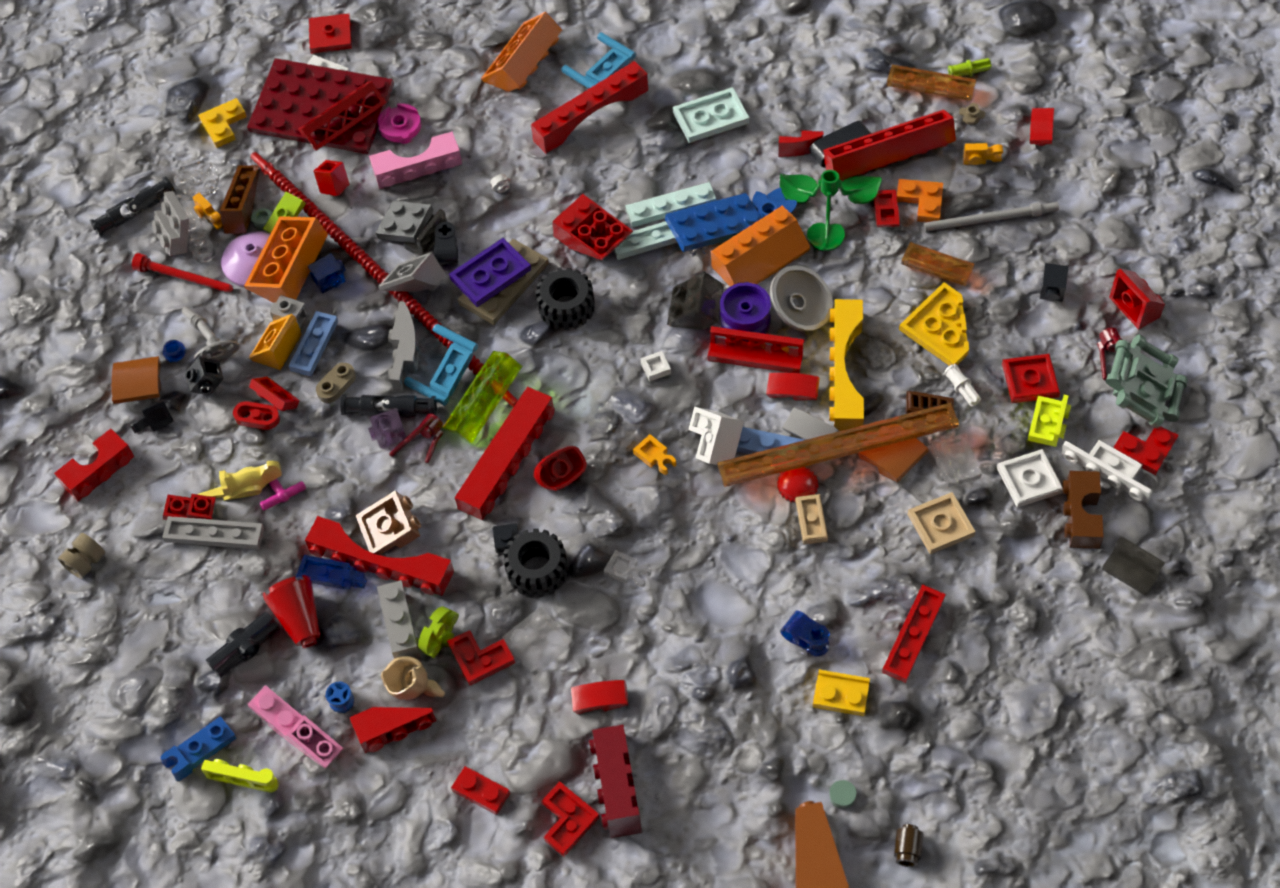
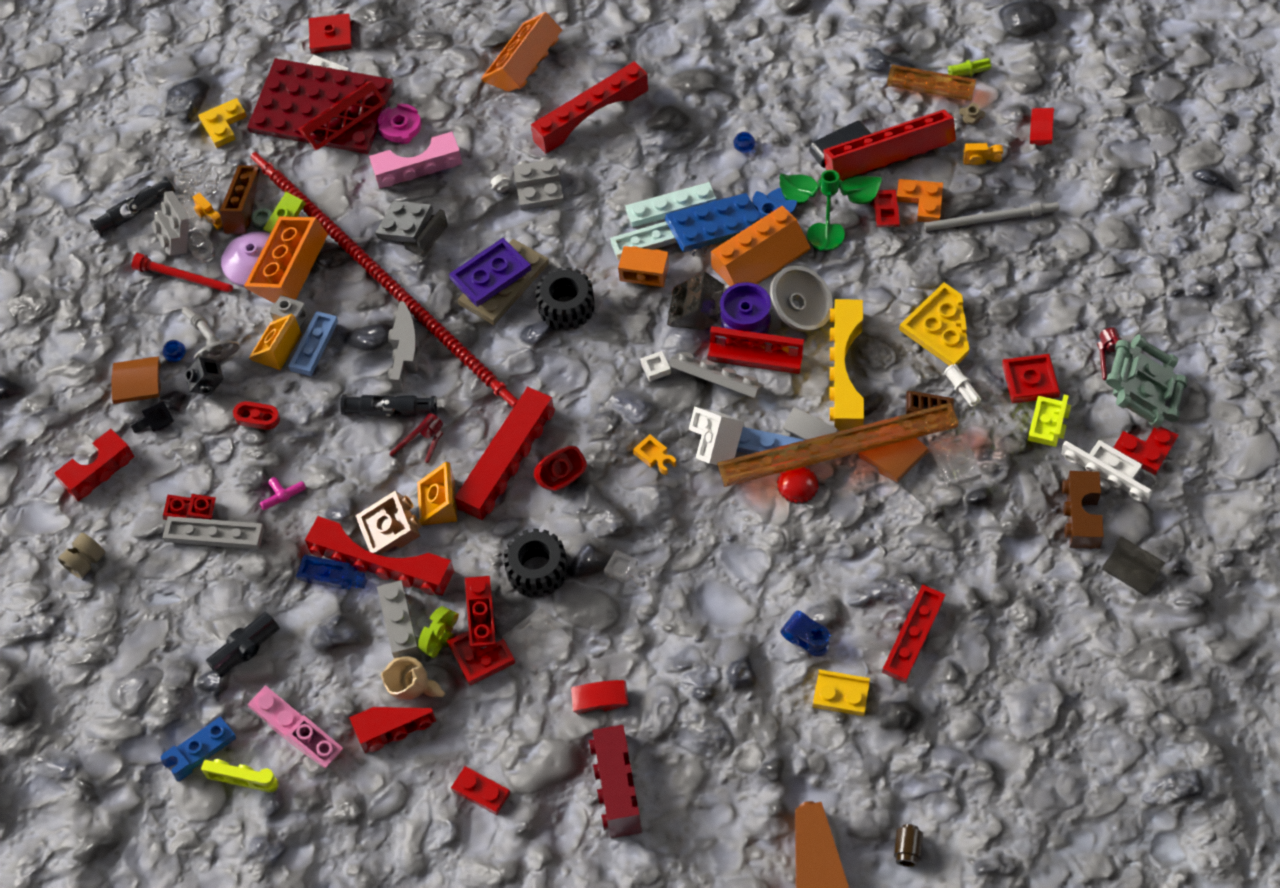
(245, 482): light yellow animal -> none
(274, 393): red plate -> none
(295, 609): red cone -> none
(327, 273): clear blue brick -> none
(331, 177): red brick -> none
(337, 382): dark tan plate -> none
(337, 691): blue wheel -> none
(387, 420): clear purple brick -> none
(414, 275): light grey slope -> none
(437, 496): none -> light orange slope
(446, 244): black piece -> none
(450, 369): dark azure plate -> none
(480, 611): none -> red slope
(483, 396): clear neon green fence -> none
(504, 534): black plate -> none
(538, 183): none -> light grey plate
(574, 821): red plate -> none
(589, 228): red slope -> none
(610, 63): dark azure plate -> none
(643, 266): none -> orange brick
(711, 115): light aqua plate -> none
(725, 377): none -> light grey plate
(744, 142): none -> clear blue plate
(793, 385): red slope -> none
(797, 146): red slope -> none
(811, 519): tan plate -> none
(842, 794): sand green tile -> none
(937, 264): clear orange plate -> none
(941, 523): tan plate -> none
(1029, 478): white plate -> none
(1054, 282): black brick -> none
(1136, 298): red slope -> none

